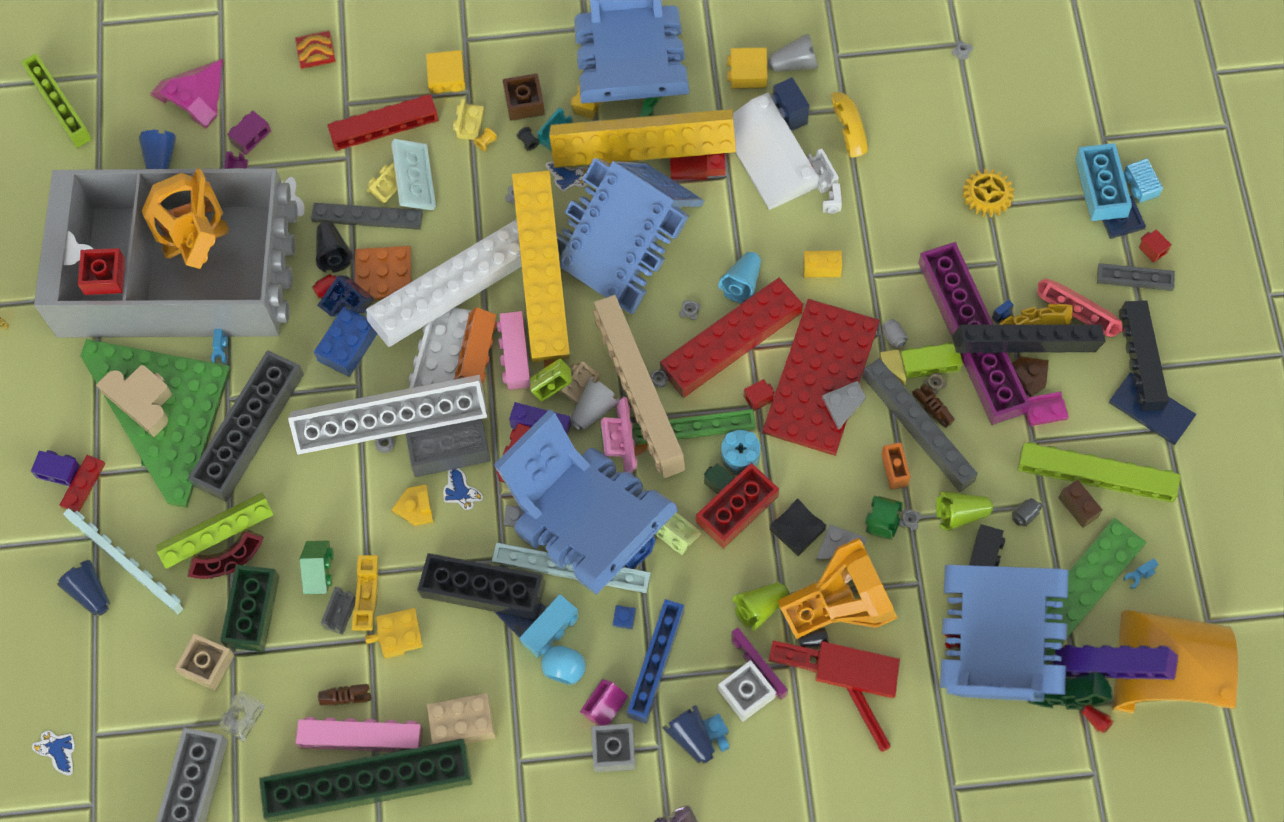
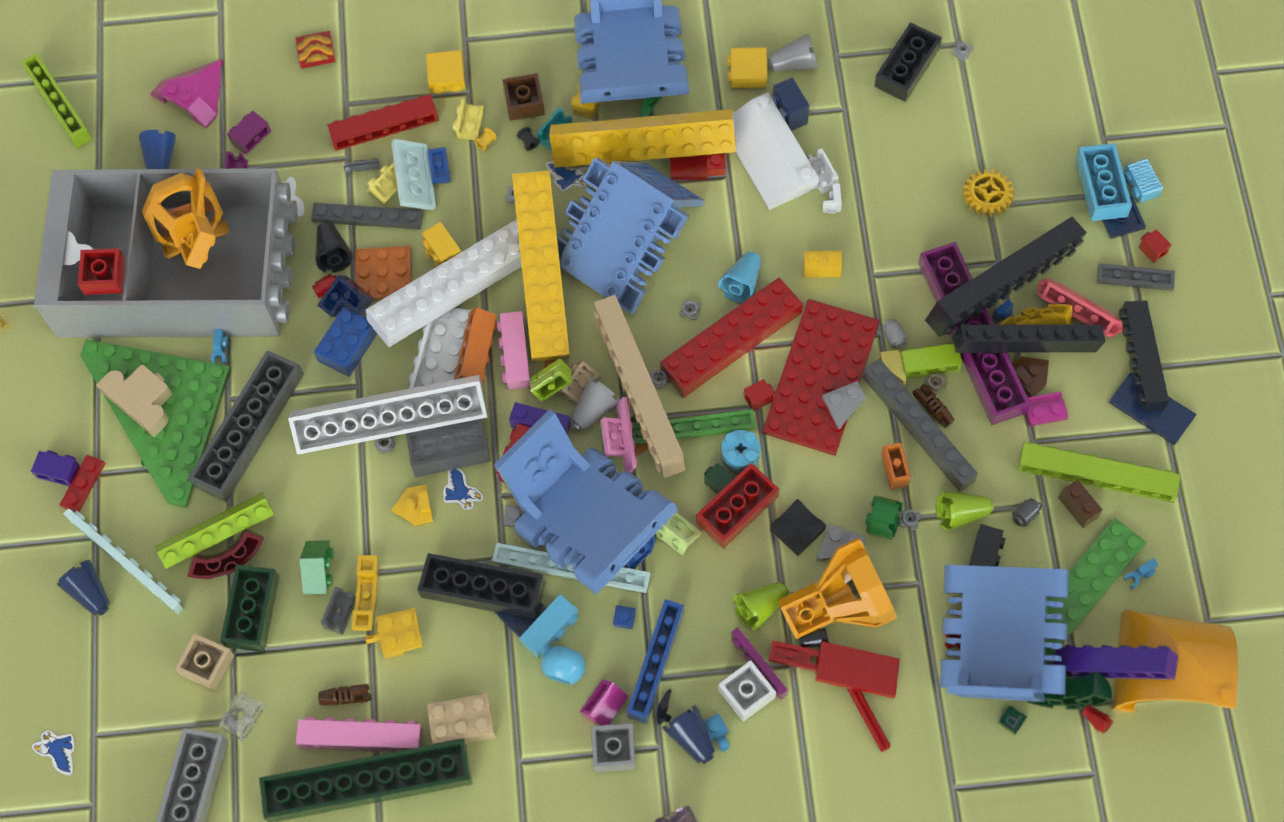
(361, 165): none -> dark grey axle
(439, 165): none -> blue plate
(439, 244): none -> yellow brick
(662, 715): none -> black bar
(850, 118): yellow brick -> none
(907, 62): none -> black brick
(1005, 277): none -> black brick
(1012, 719): none -> dark green tile

